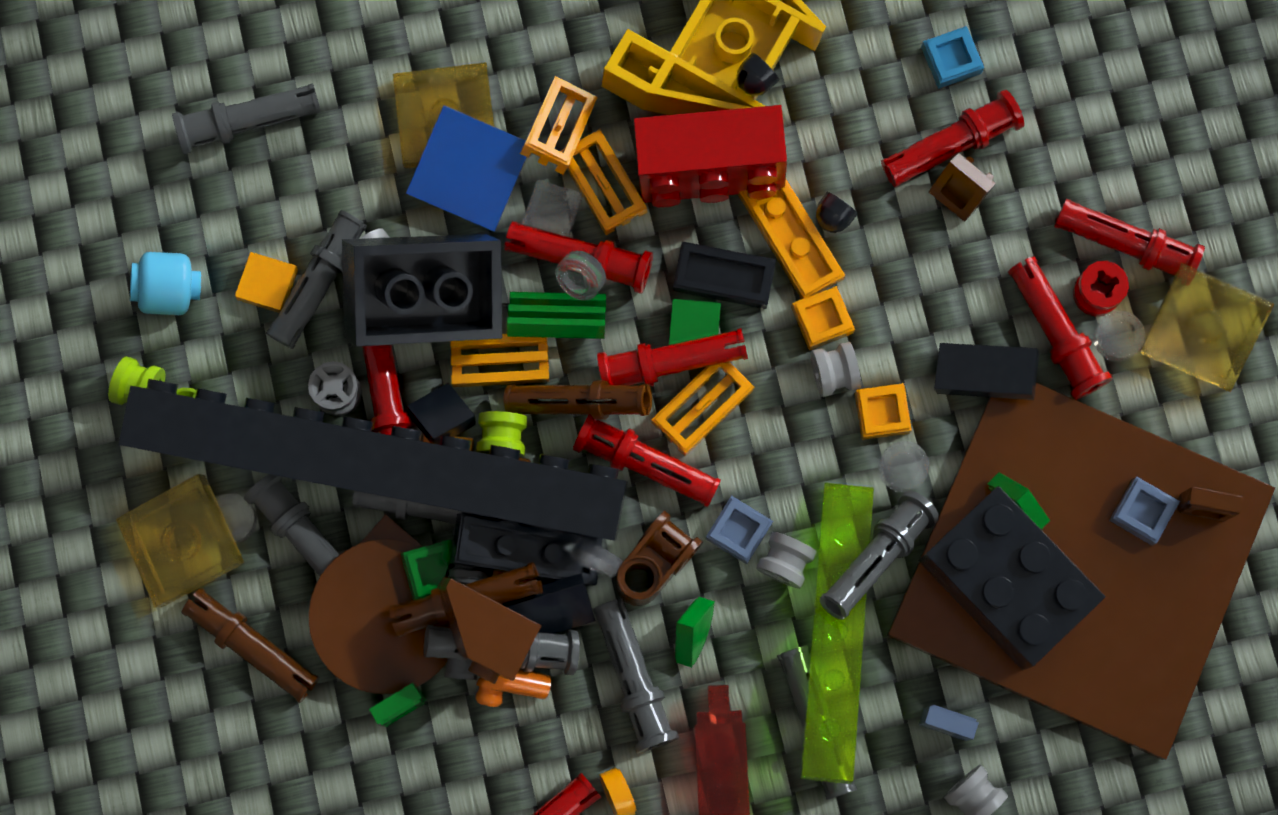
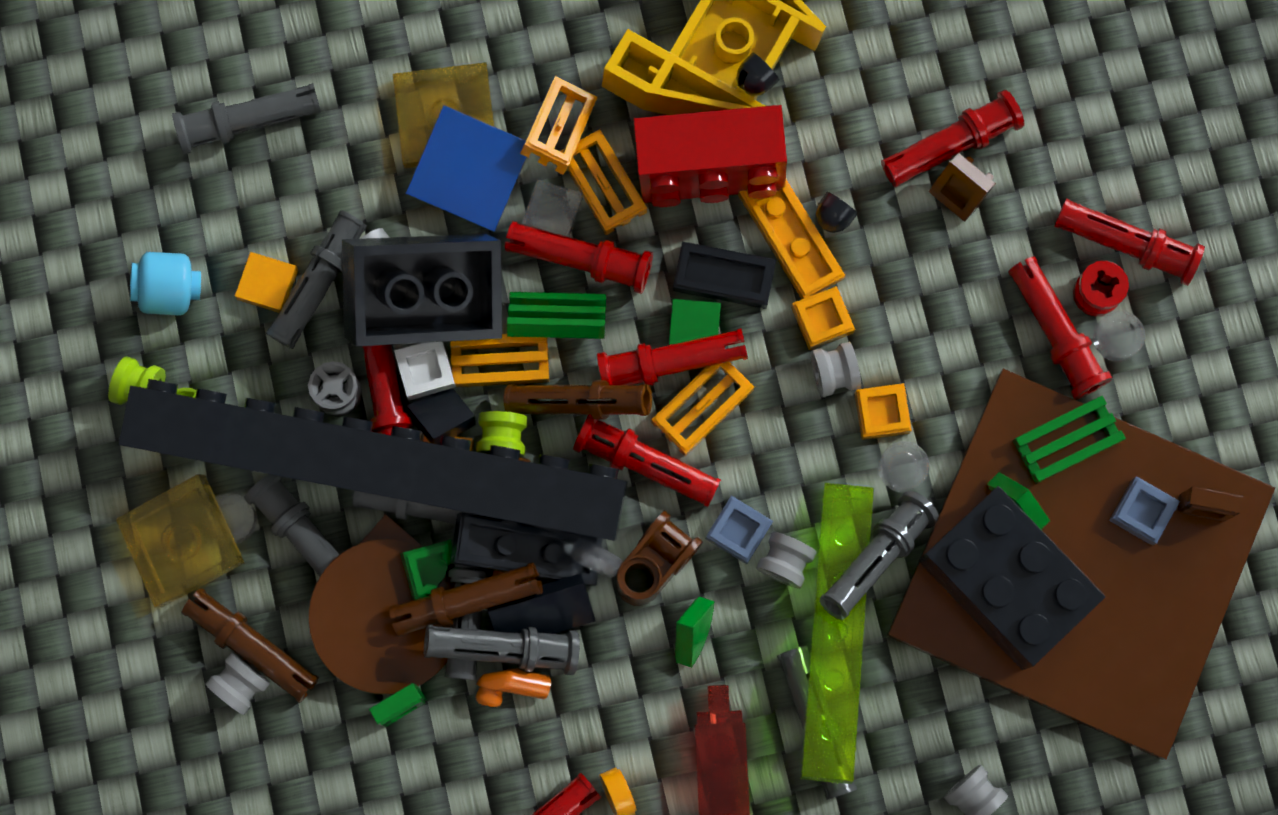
(237, 683): none -> light grey wheel
(424, 369): none -> white tile
(486, 631): reddish brown slope -> none
(580, 275): clear tile -> none
(640, 698): dark grey pin -> none
(948, 722): sand blue tile -> none
(952, 57): dark azure tile -> none
(987, 371): black tile -> none
(1105, 421): none -> green tile
(1206, 327): clear yellow tile -> none

